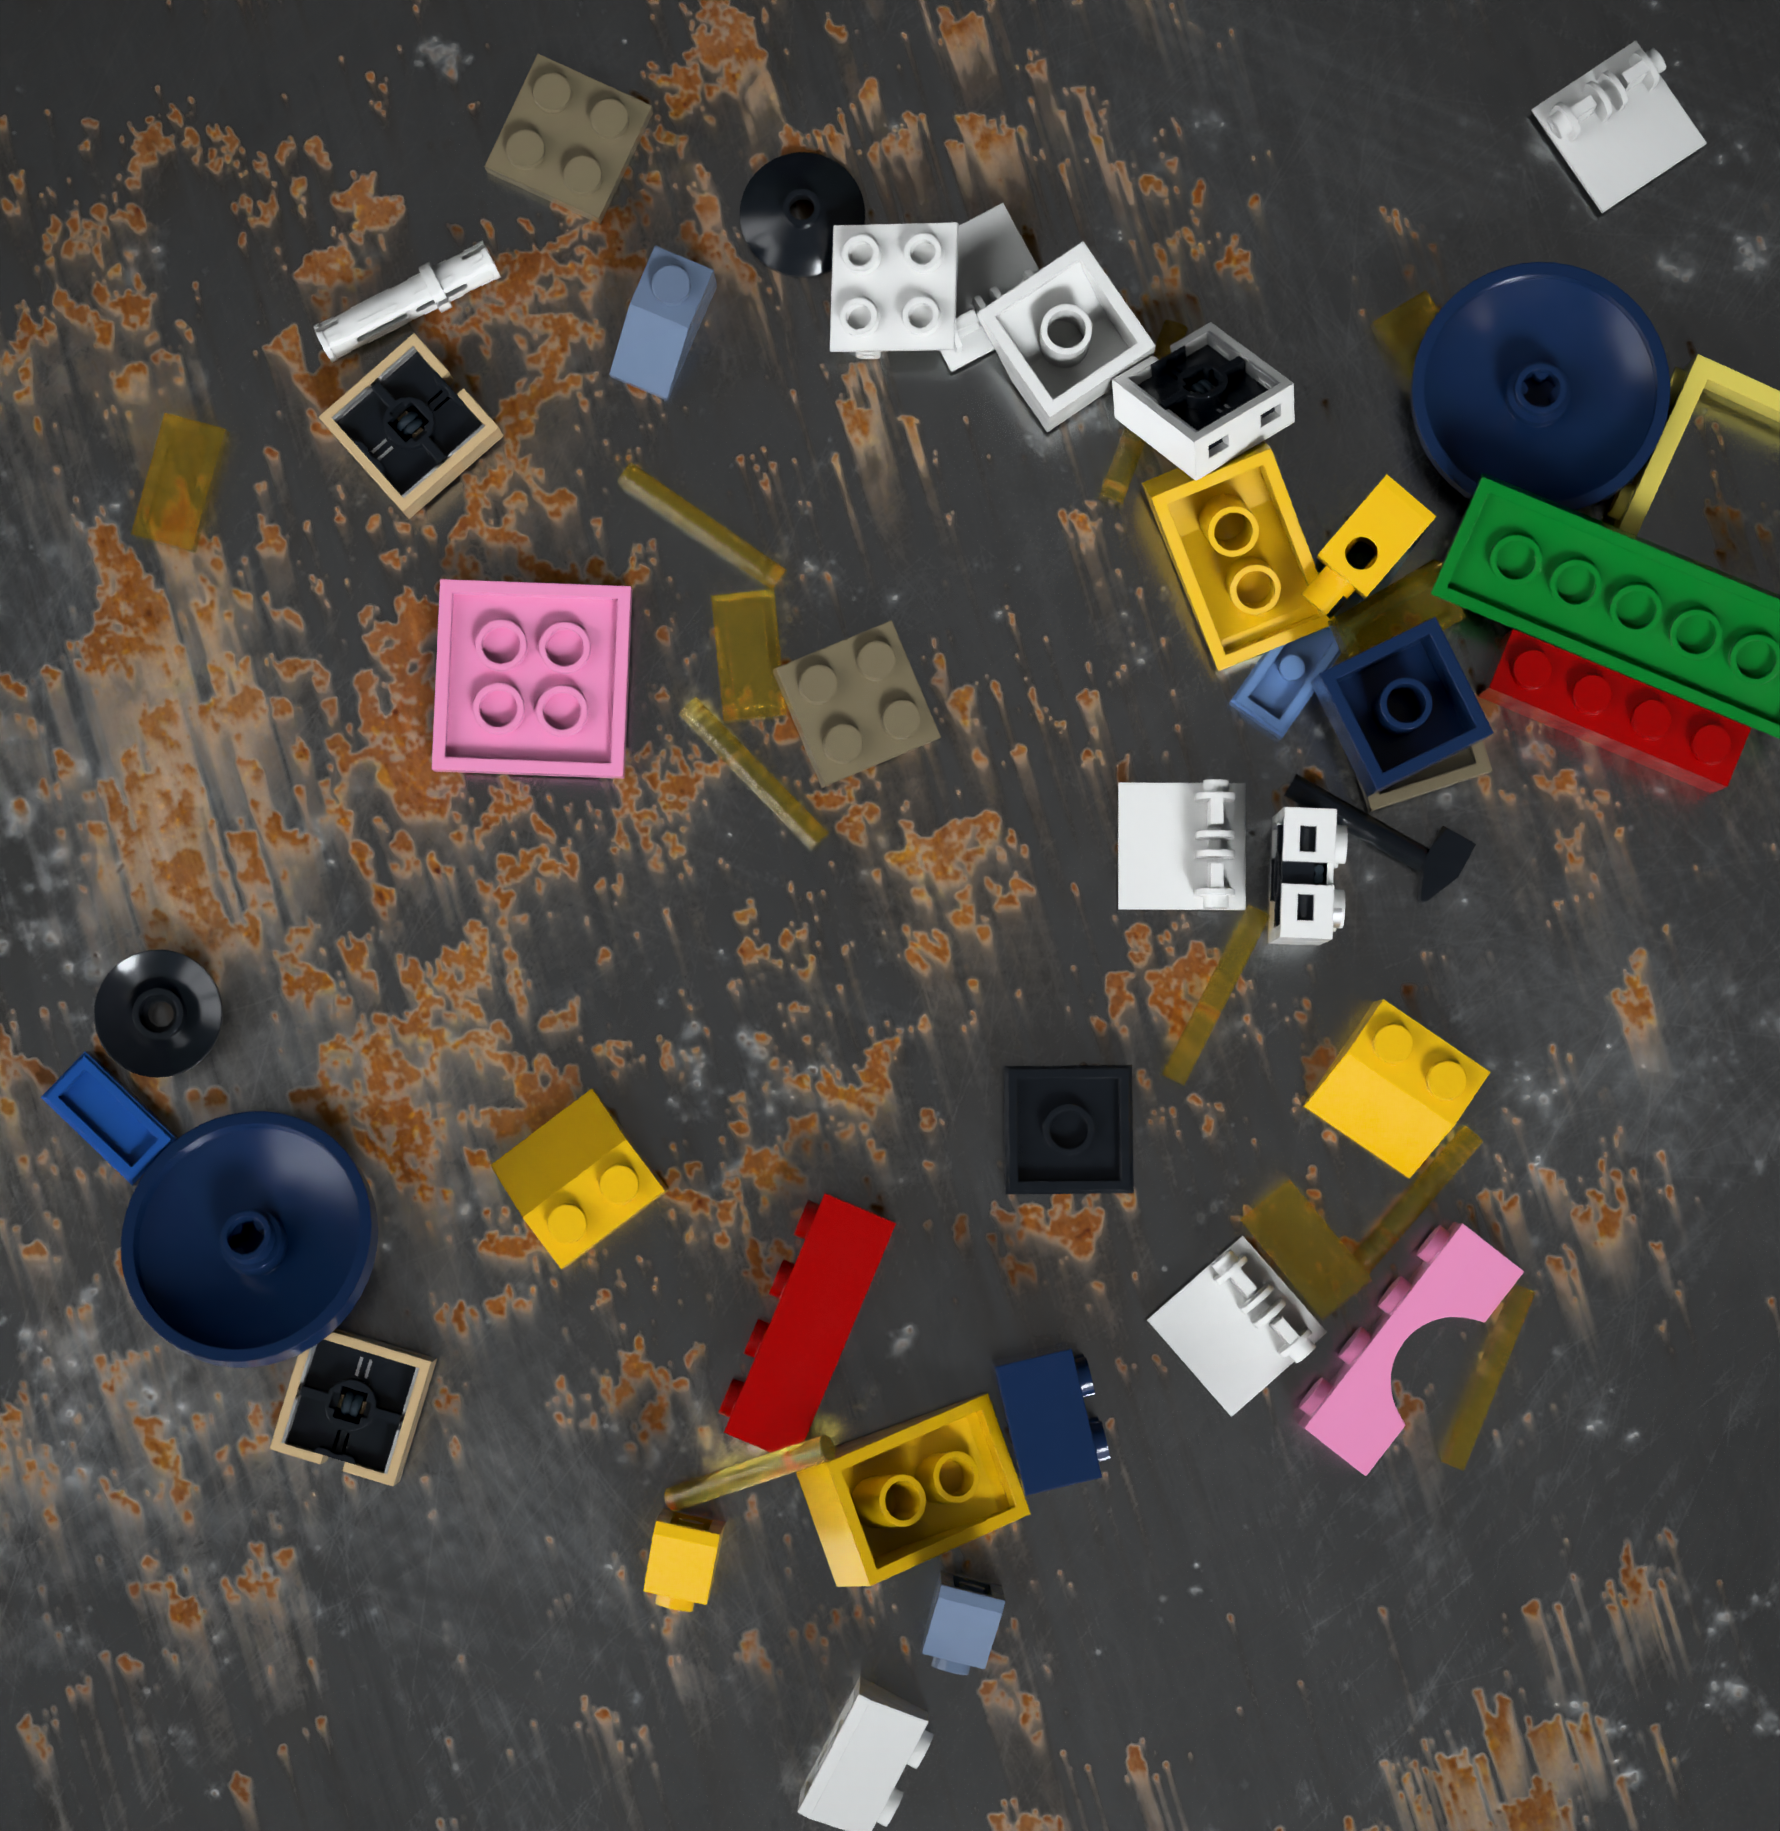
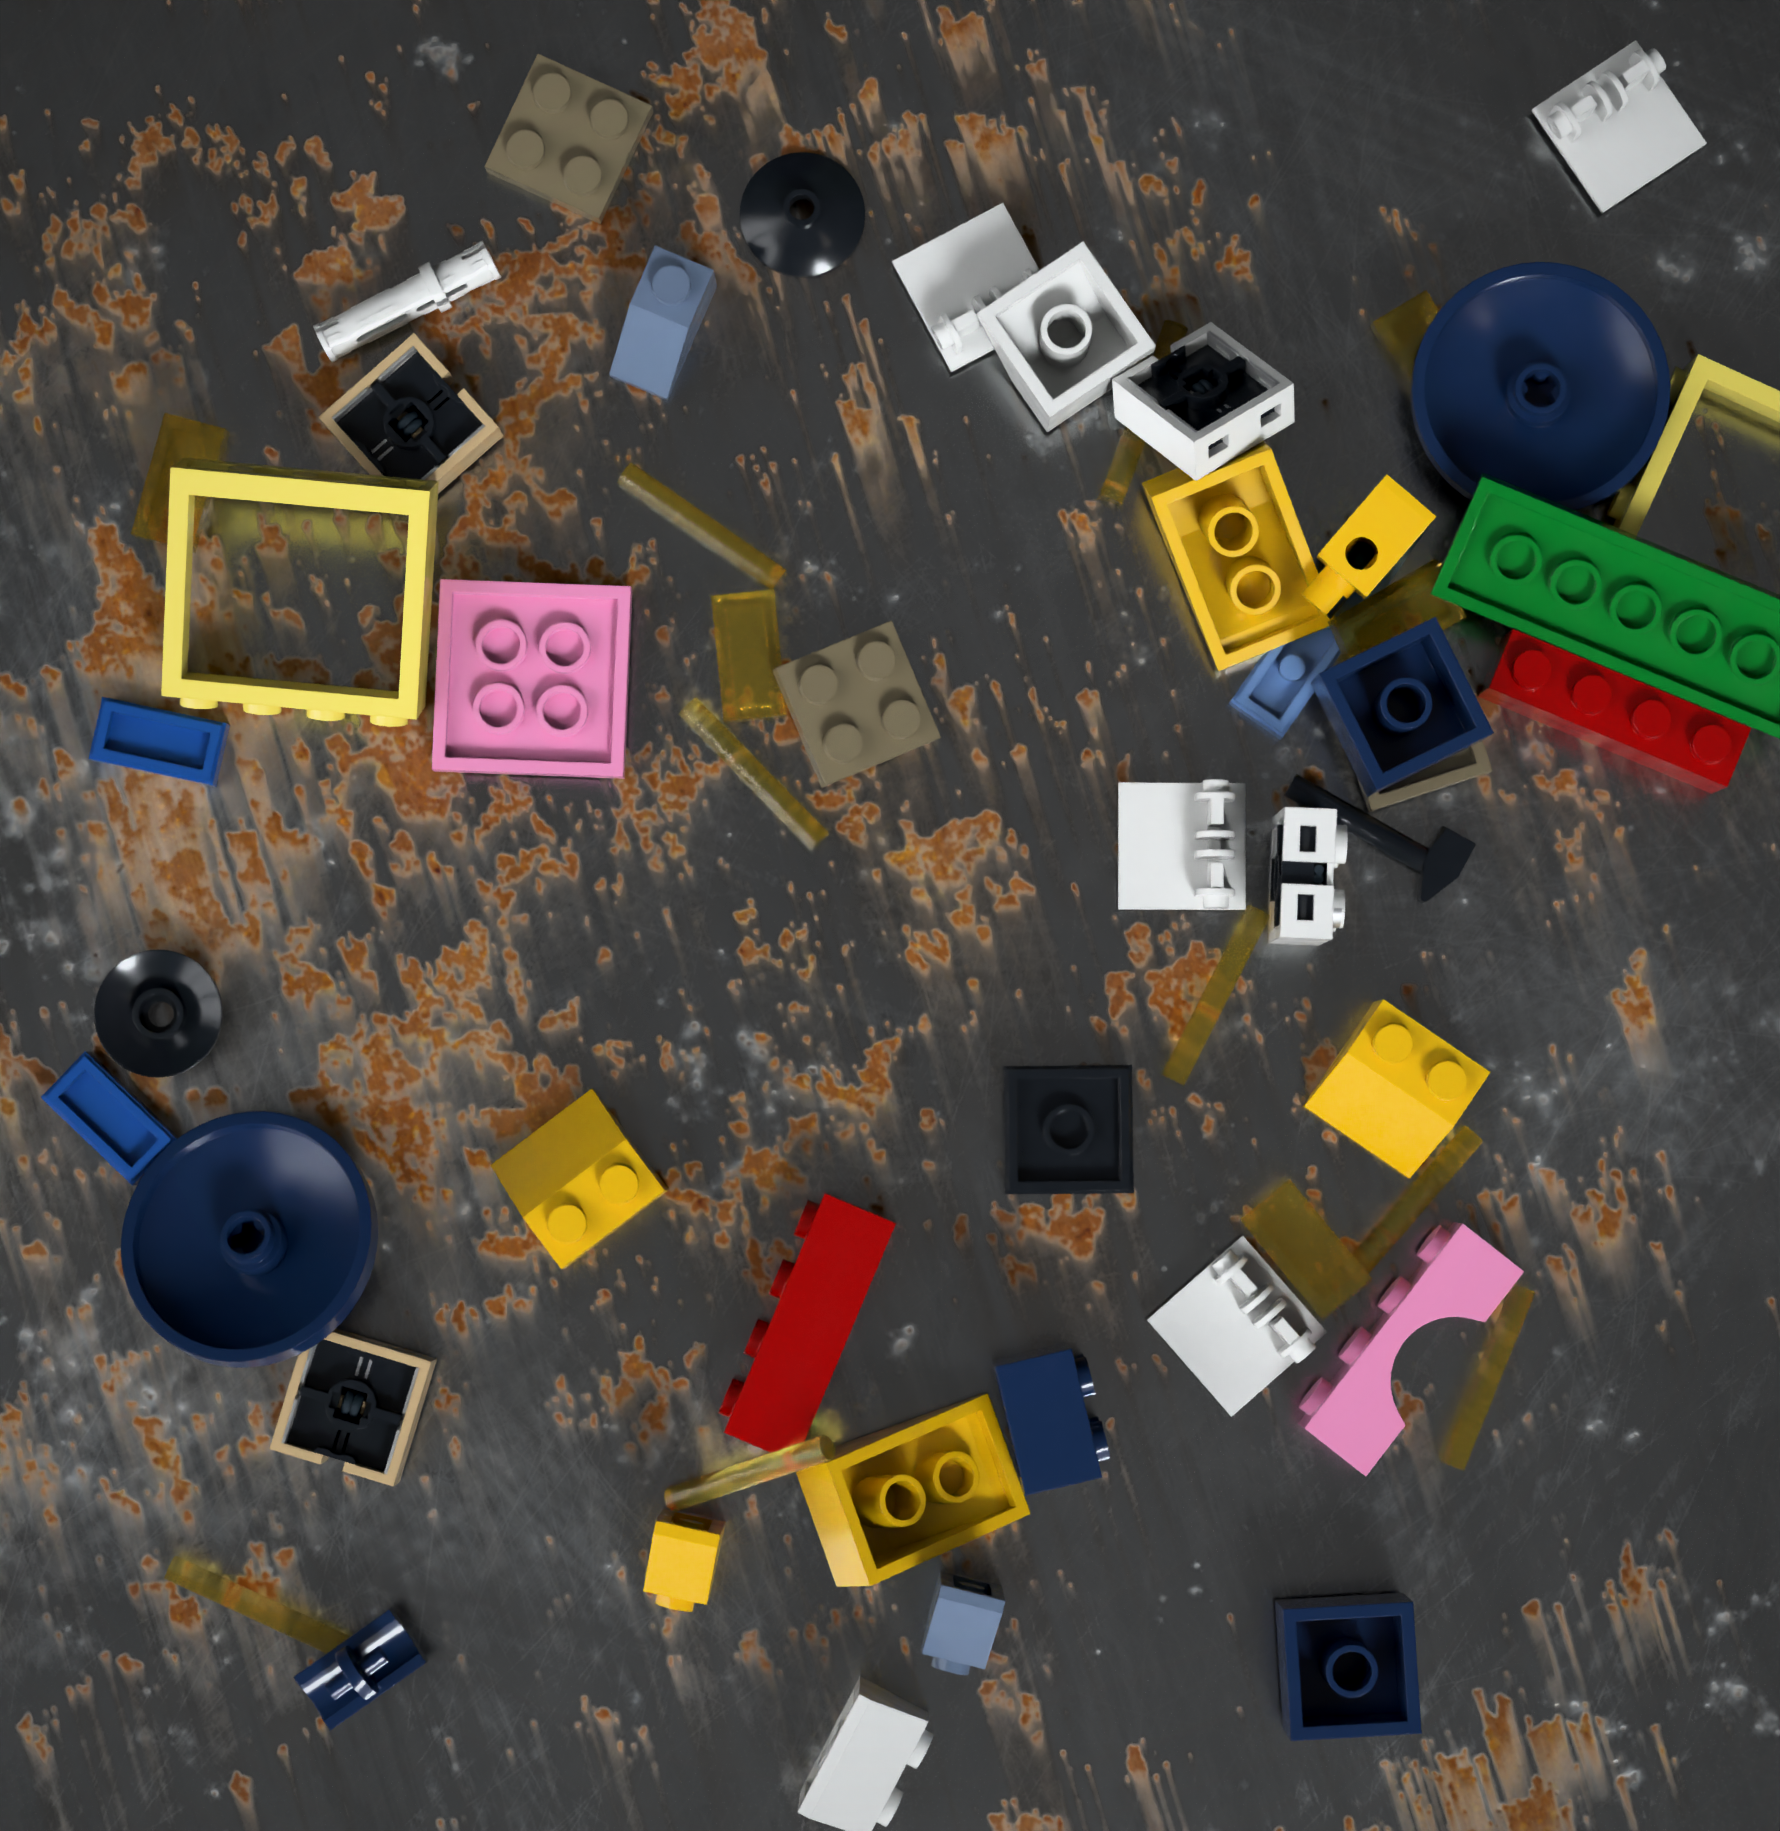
(159, 741): none -> blue tile
(253, 1605): none -> clear yellow bar
(308, 488): none -> light yellow window
(361, 1668): none -> dark blue hips
(893, 288): white hinge -> none
(1348, 1666): none -> dark blue brick

